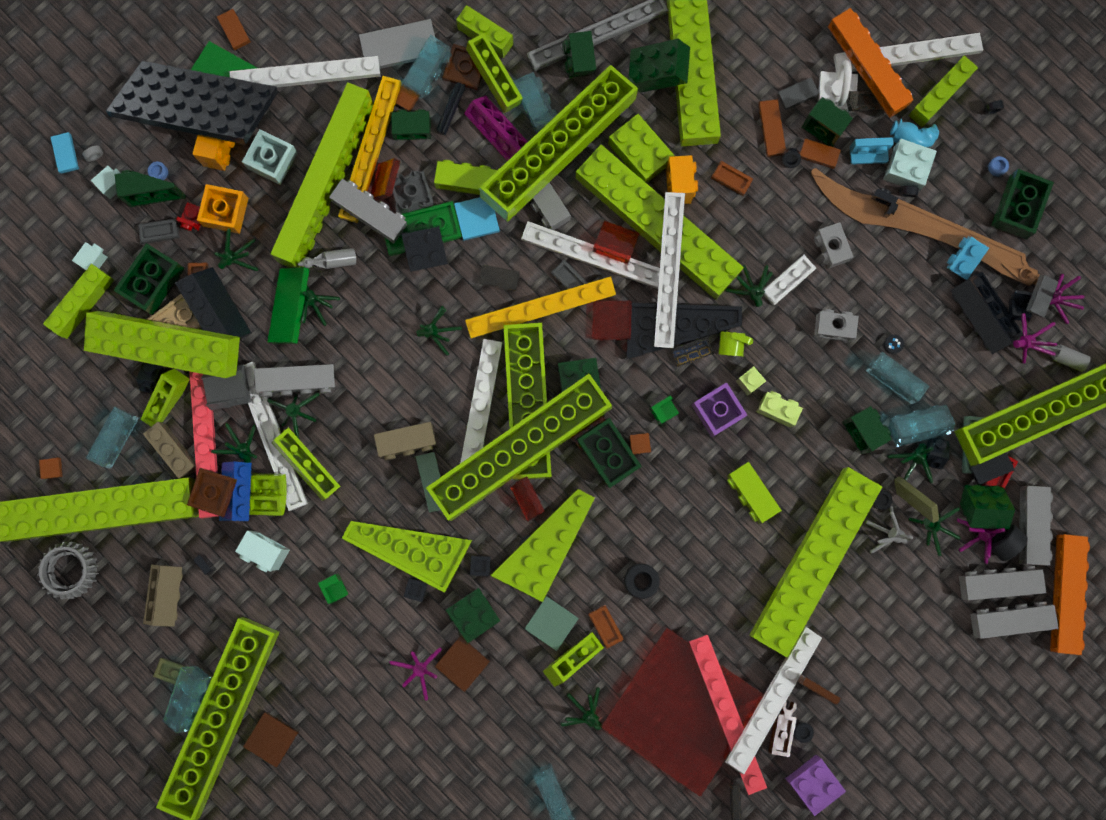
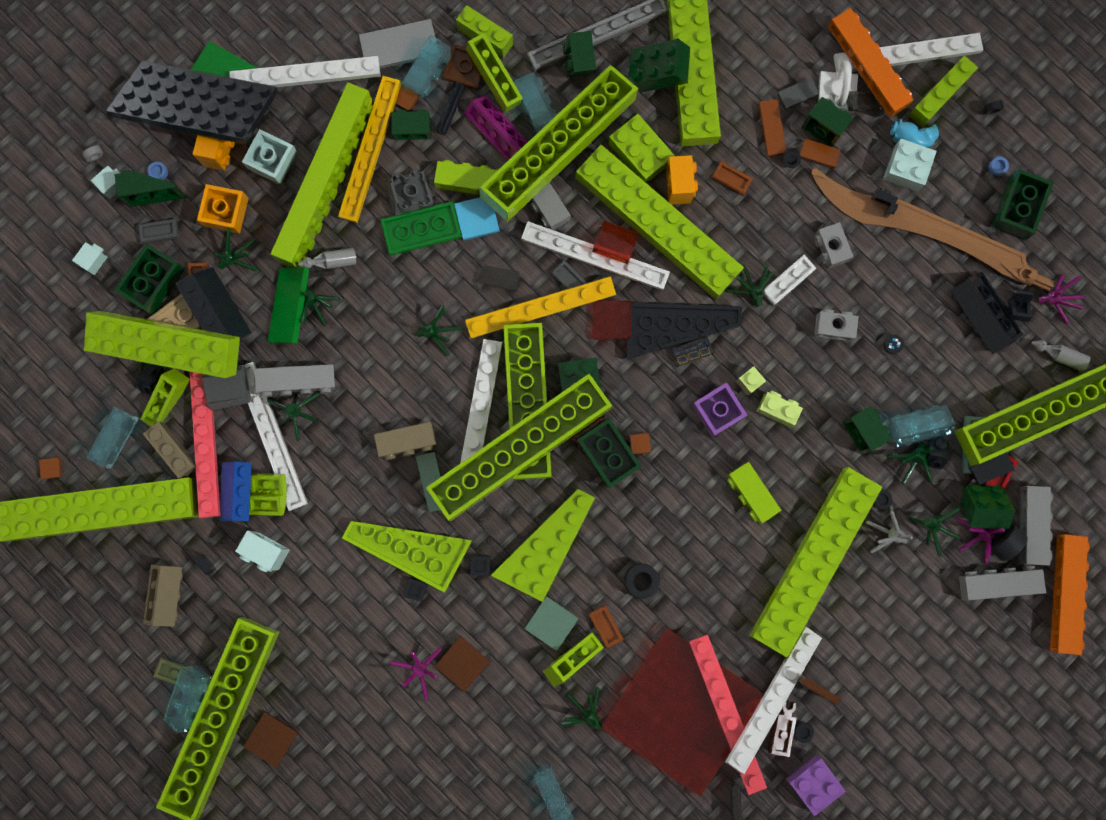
(47, 568): light grey gear -> none
(64, 153): medium azure tile -> none
(78, 301): lime brick -> none
(189, 217): red bracket -> none
(212, 492): reddish brown tile -> none
(233, 29): dark orange tile -> none
(242, 449): dark green plant -> none
(305, 464): lime brick -> none
(333, 588): green panel -> none
(368, 211): light grey brick -> none
(385, 179): clear red tile -> none
(424, 248): black brick -> none
(472, 616): dark green brick -> none
(527, 498): clear red tile -> none
(664, 410): green panel -> none
(669, 269): white plate -> none
(733, 343): lime piece -> none
(870, 150): medium azure bracket -> none
(897, 378): clear light blue brick -> none
(908, 191): black tile -> none
(916, 499): olive tile -> none
(967, 257): medium azure bracket -> none
(1014, 621): light grey brick -> none
(1029, 341): magenta plant -> none
(1042, 296): dark grey tile -> none

